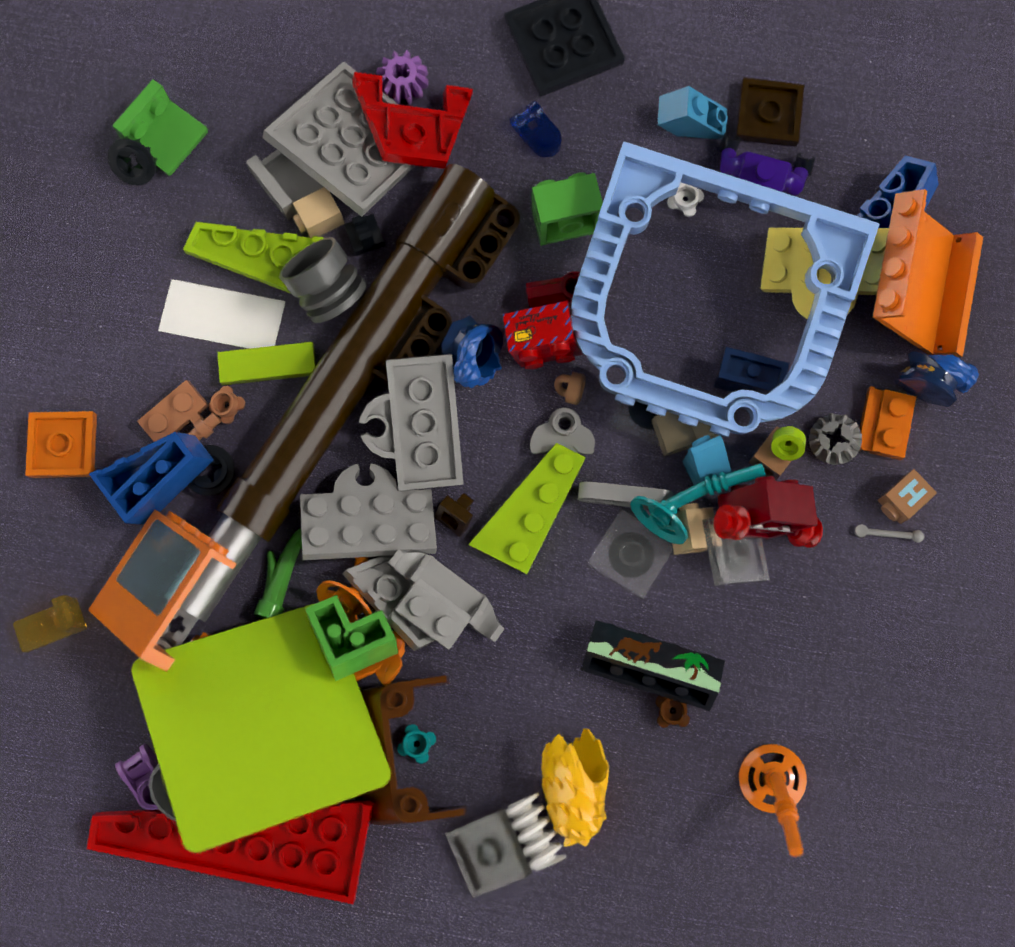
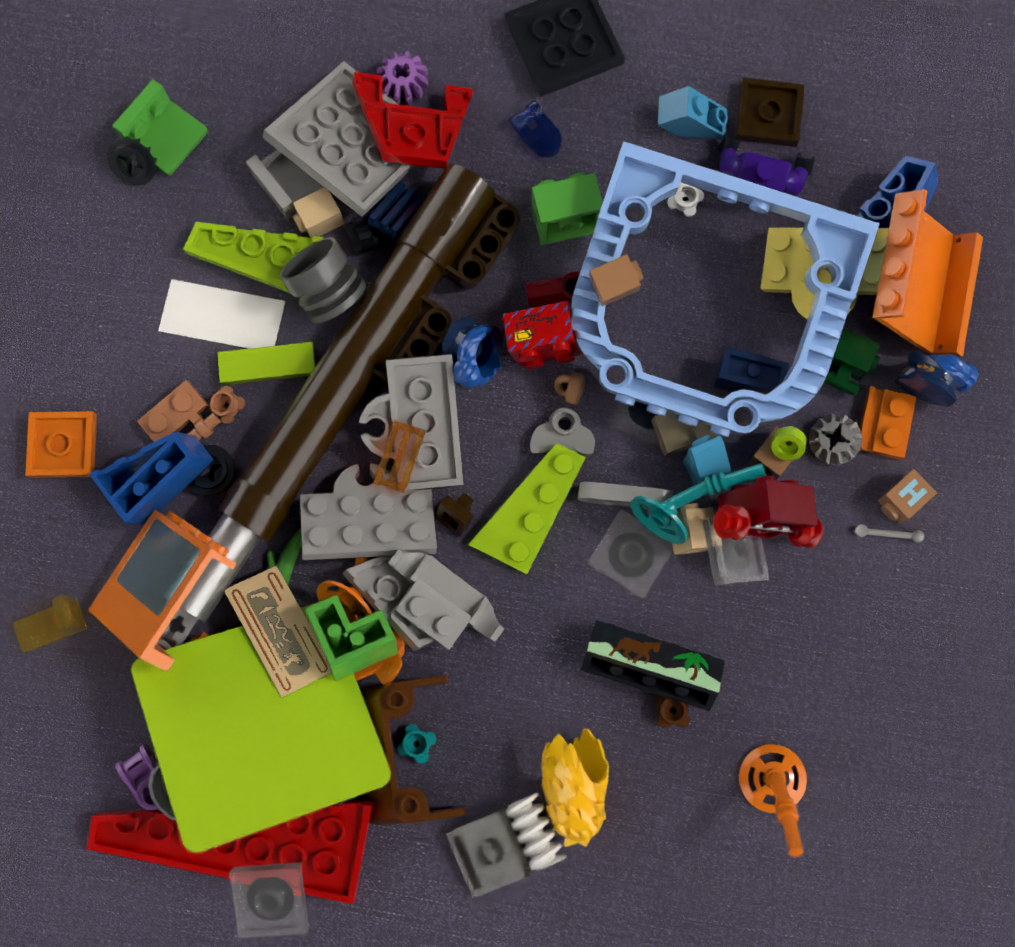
(269, 900): none -> clear tile
(278, 630): none -> tan sticker
(388, 202): none -> dark blue tile
(390, 482): none -> clear orange tile
(616, 279): none -> medium nougat brick
(852, 358): none -> dark green brick

